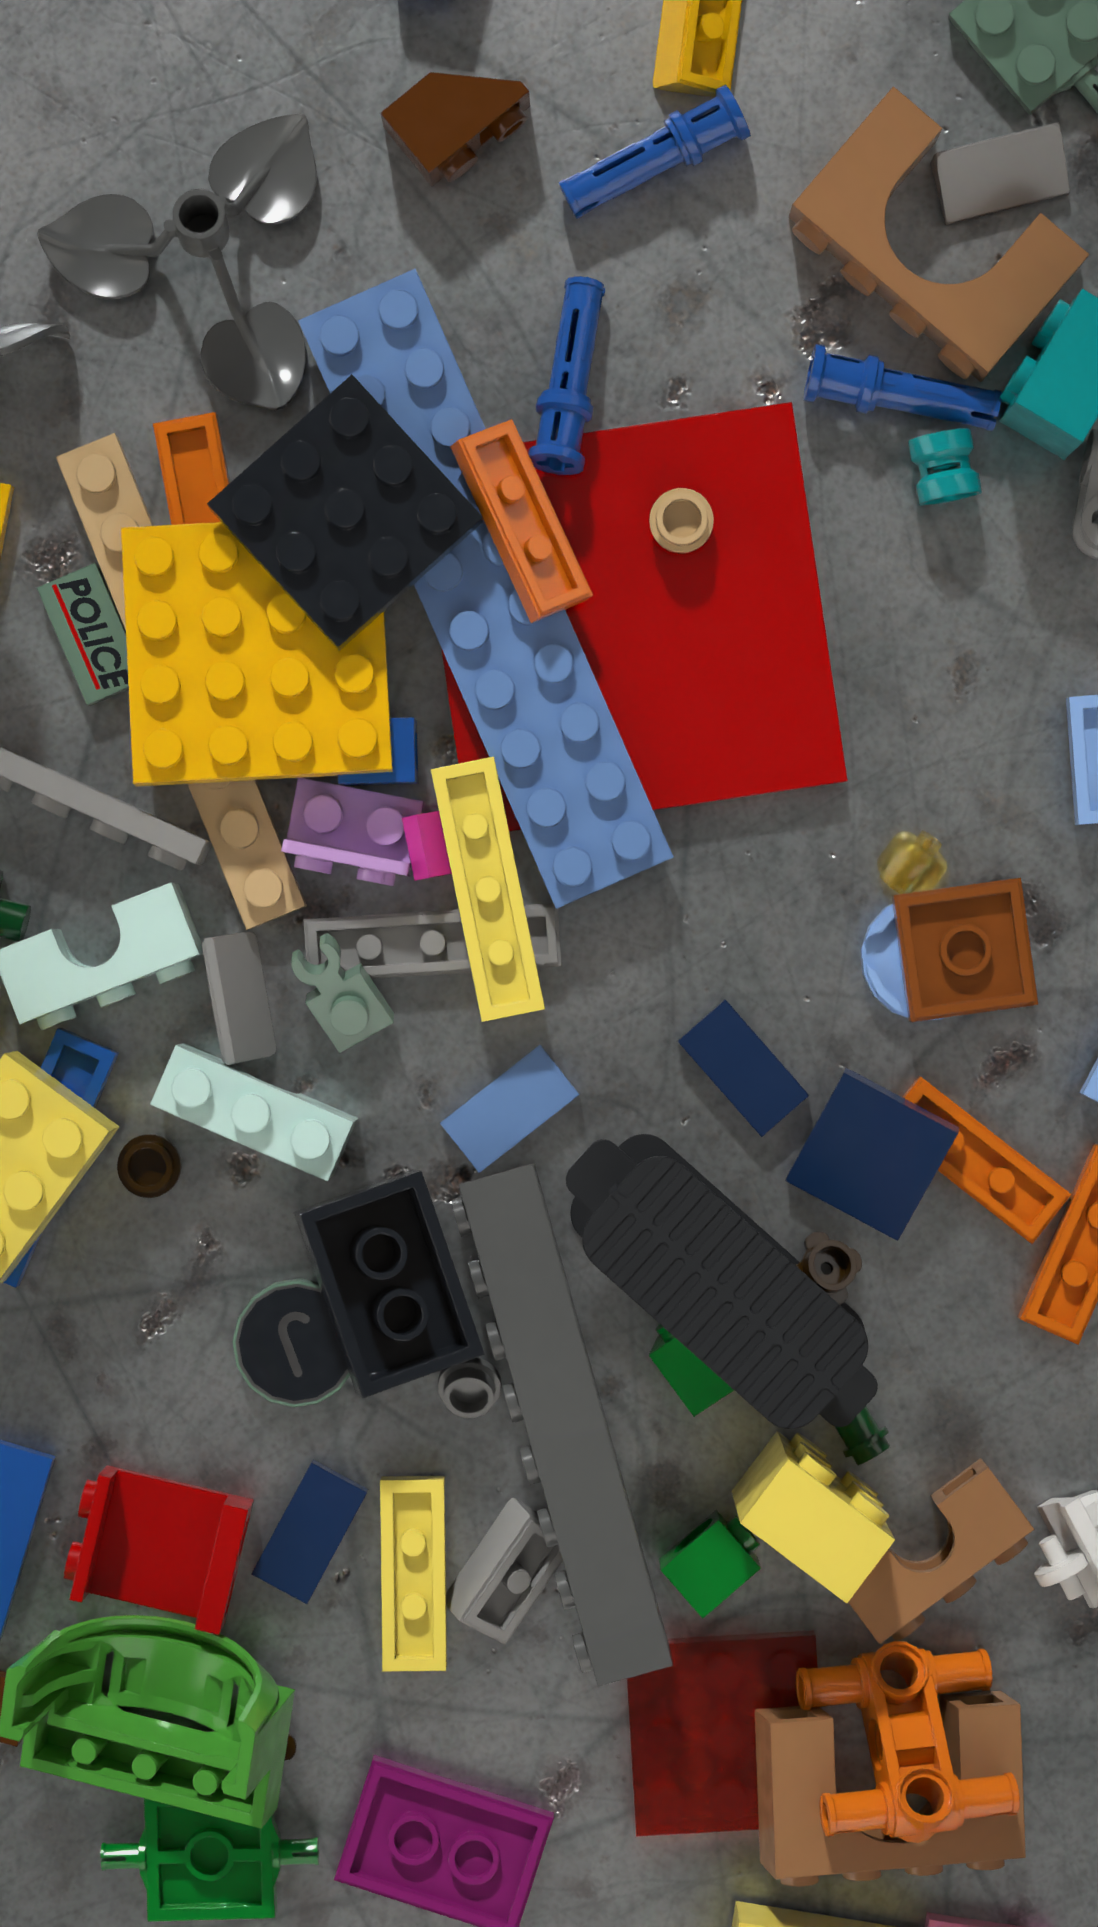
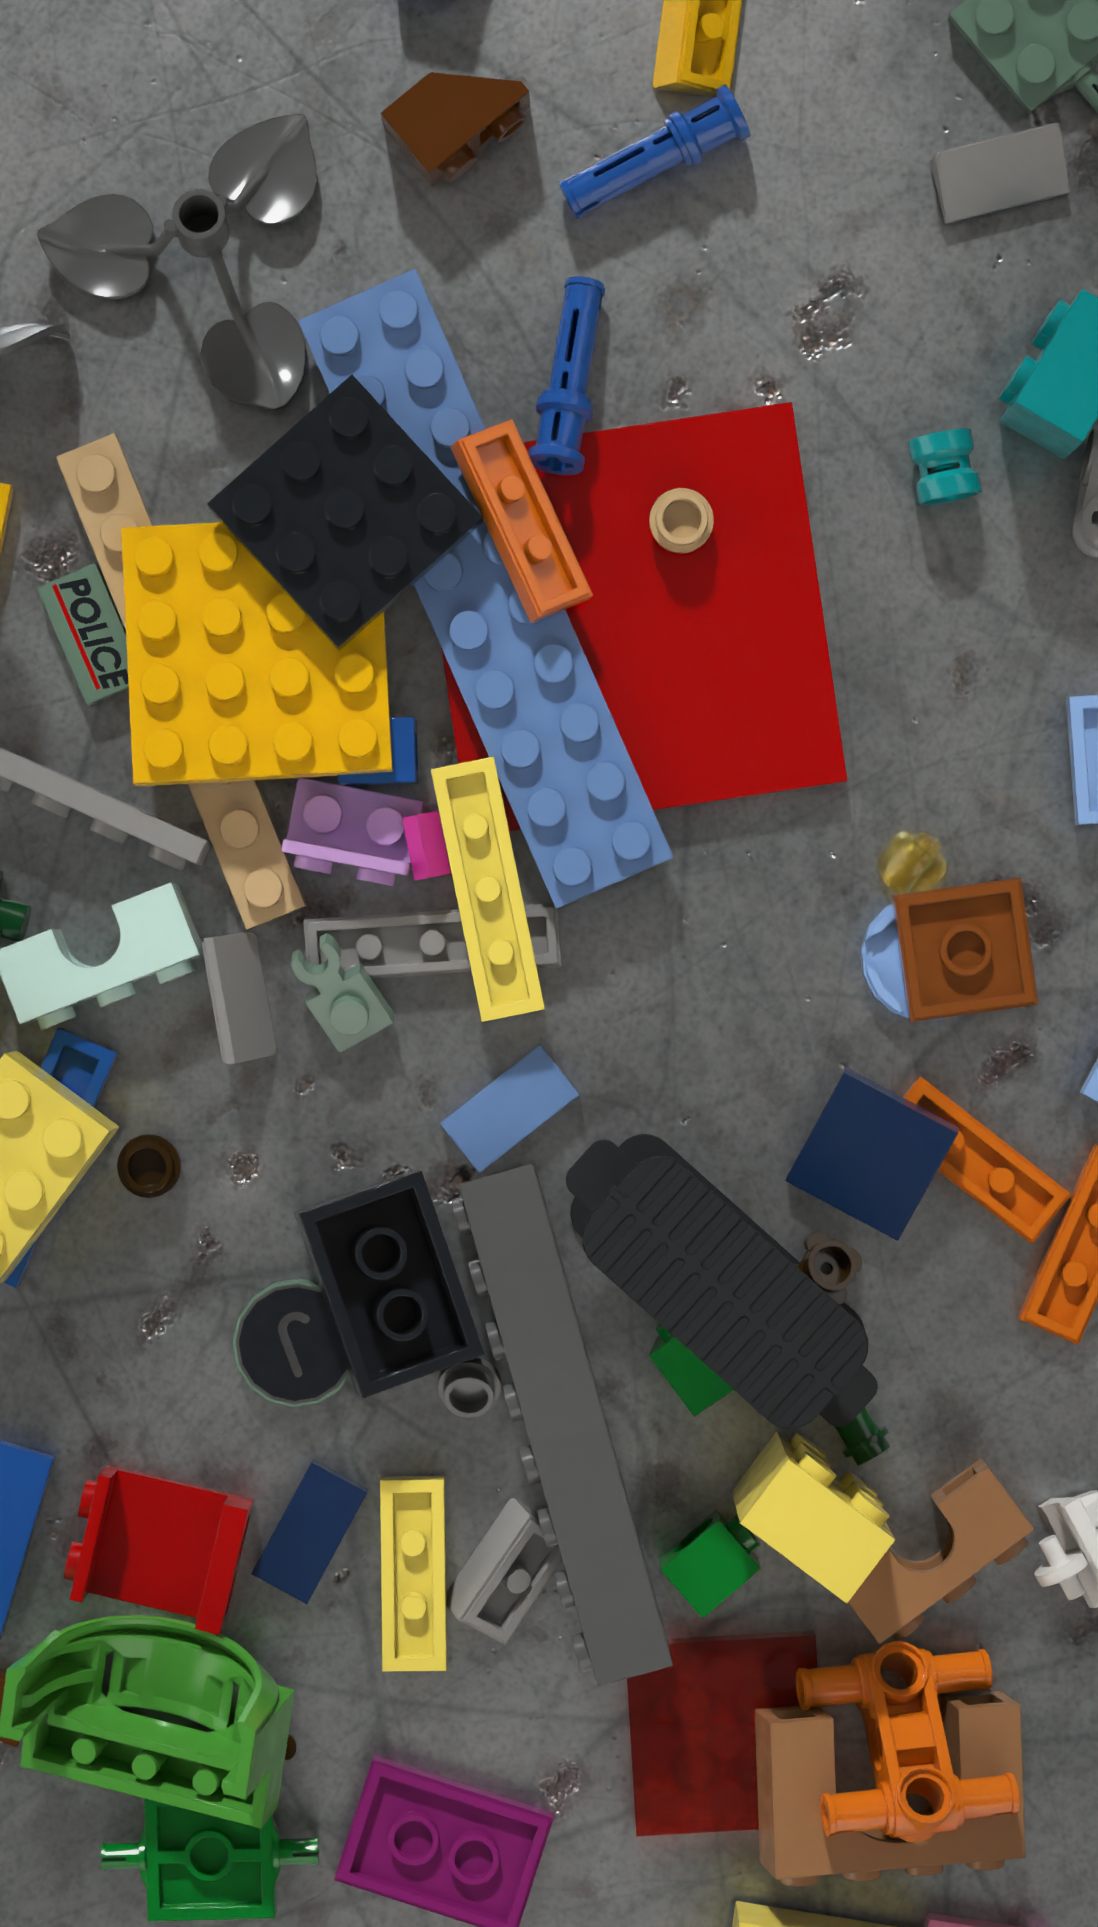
(191, 466): orange tile -> none
(253, 1111): light aqua arch -> none
(743, 1068): dark blue tile -> none
(871, 385): blue pin -> none
(967, 320): medium nougat arch -> none

